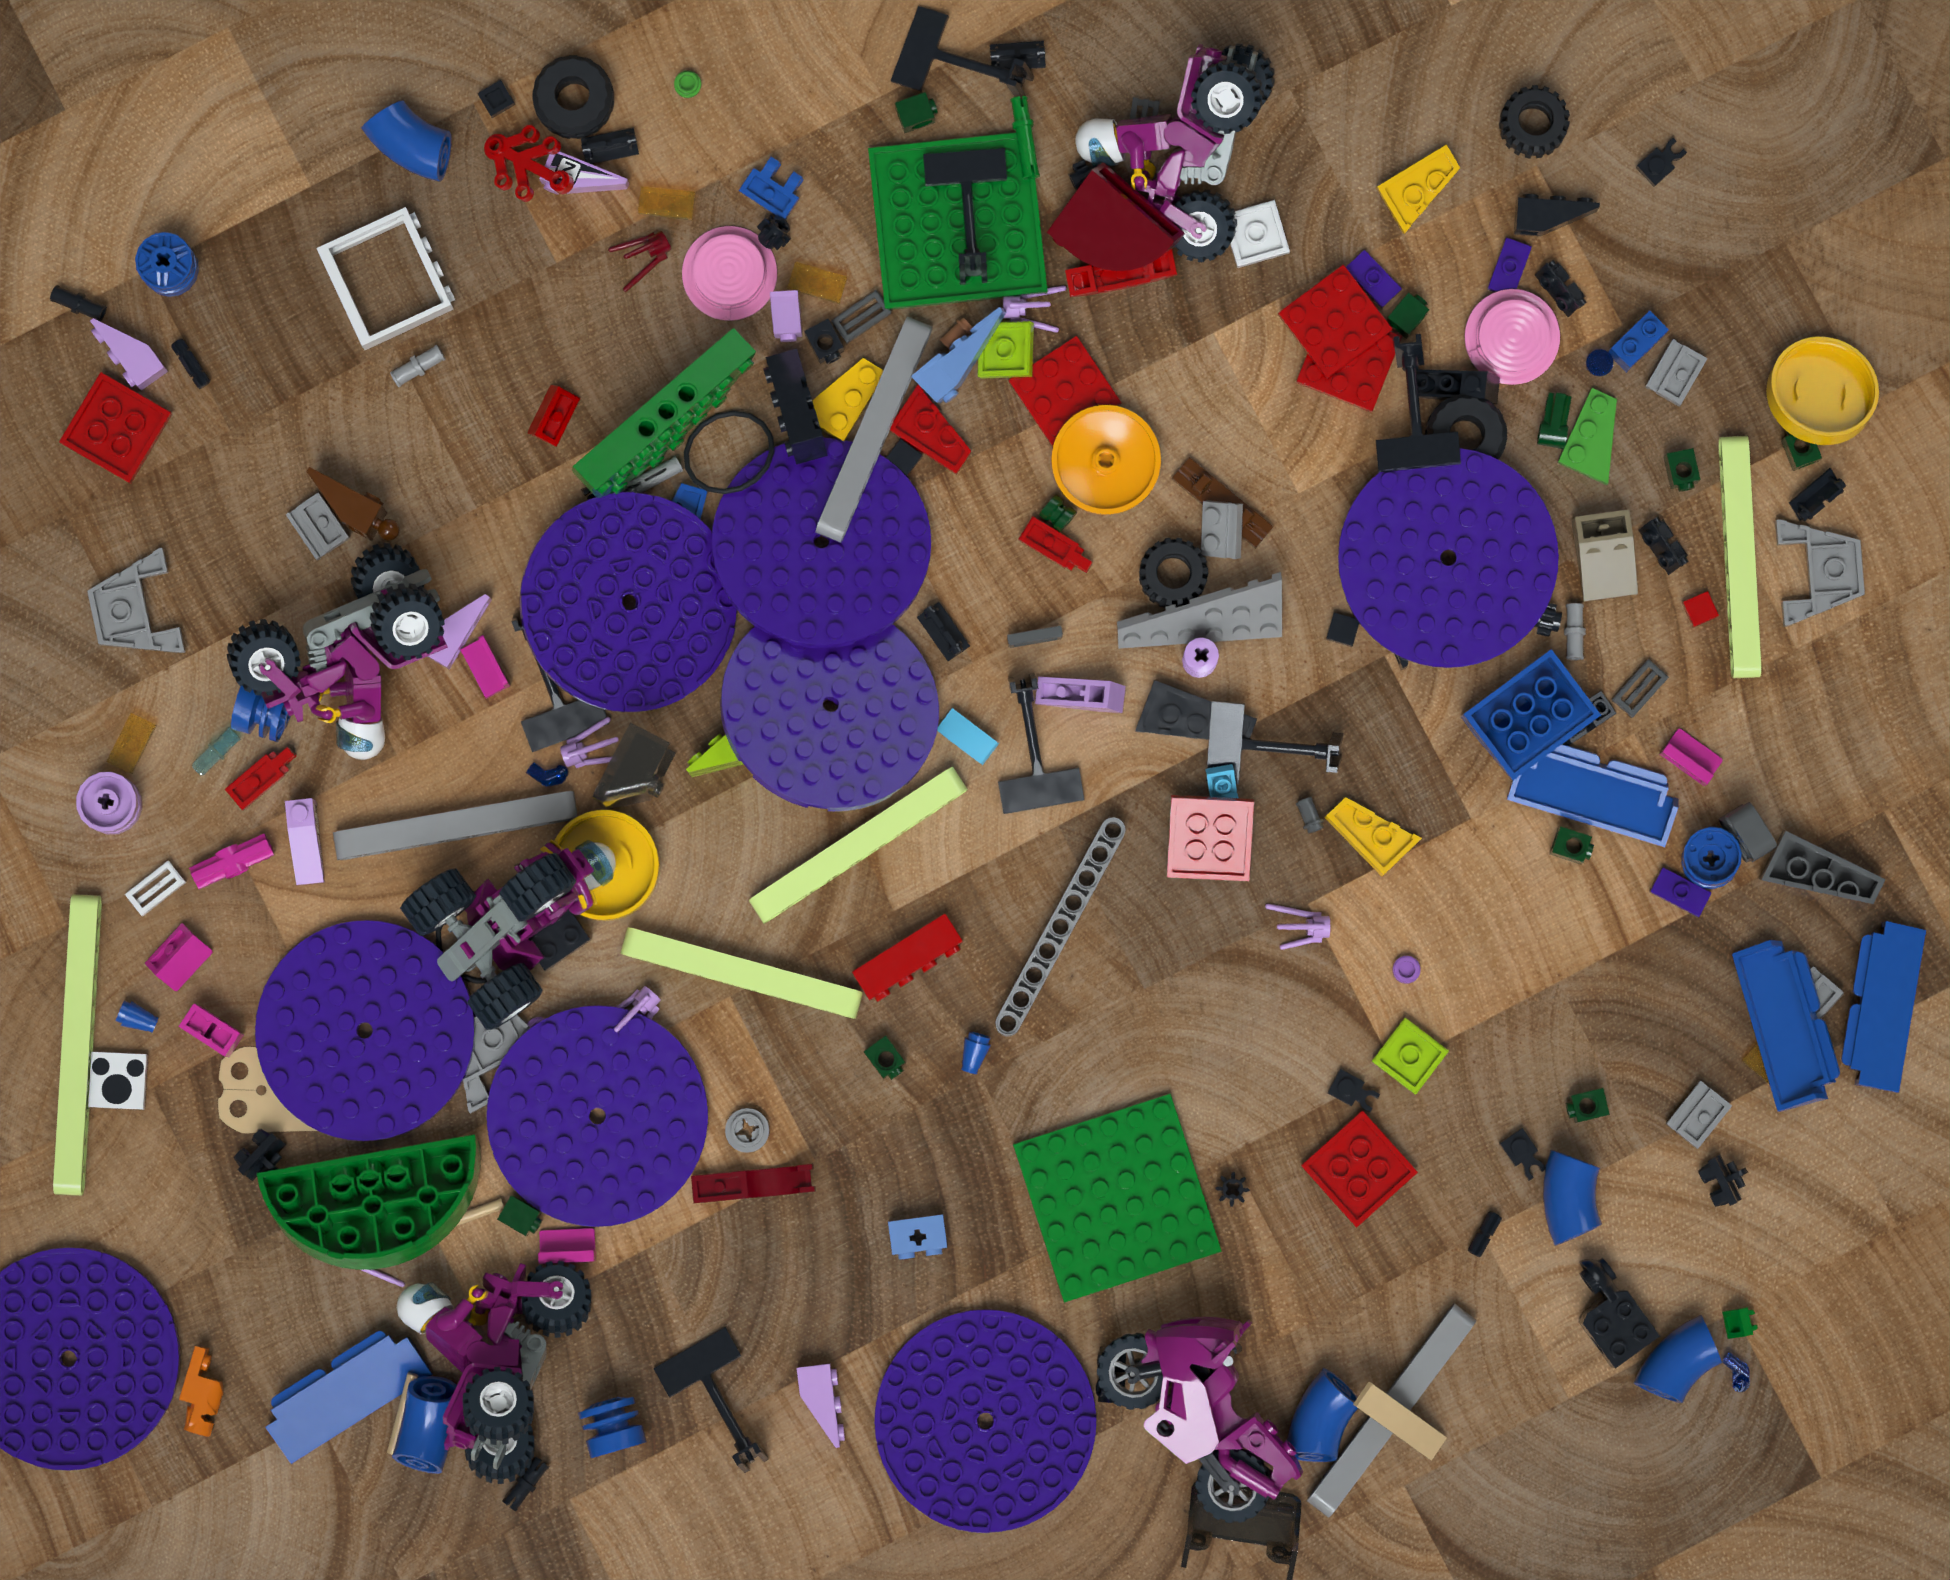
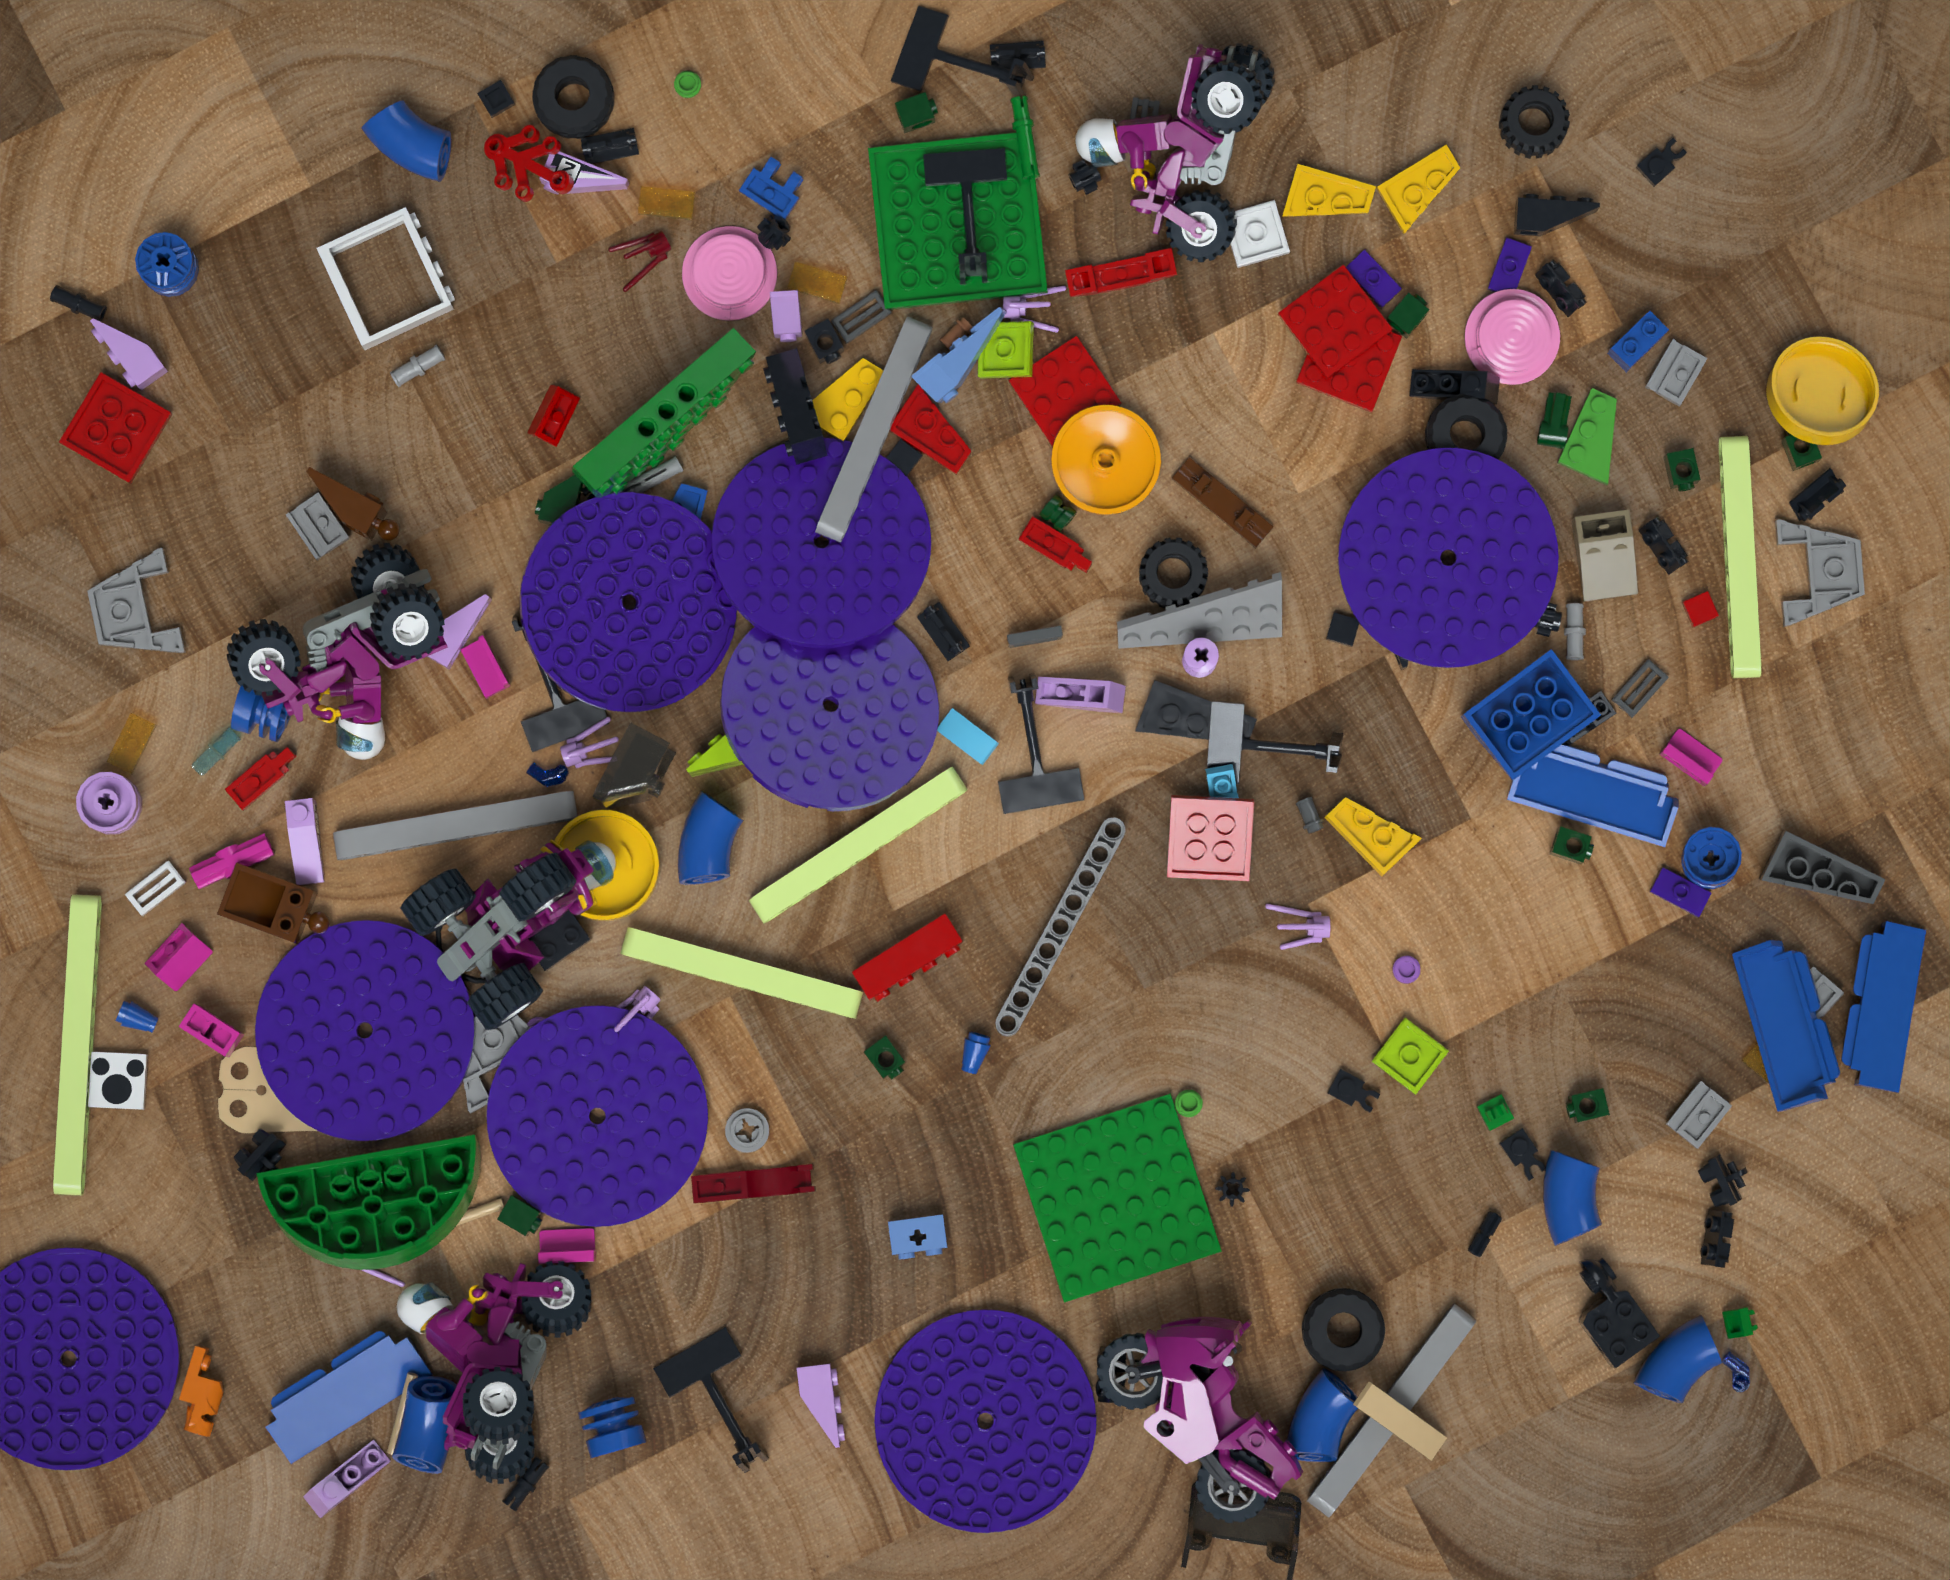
(190, 363): black axle -> none
(266, 902): none -> reddish brown slope
(346, 1479): none -> lavender slope
(559, 500): none -> dark green slope
(706, 842): none -> blue brick
(746, 484): black piece -> none
(1113, 224): dark red brick -> none
(1188, 1103): none -> bright green plate
(1221, 529): light grey plate -> none
(1324, 193): none -> yellow wing
(1359, 1169): red plate -> none
(1370, 1335): none -> black tyre
(1418, 449): black piece -> none
(1495, 1112): none -> green tile
(1599, 362): clear blue plate -> none
(1714, 1251): none -> black hinge
(1749, 831): dark grey beam -> none

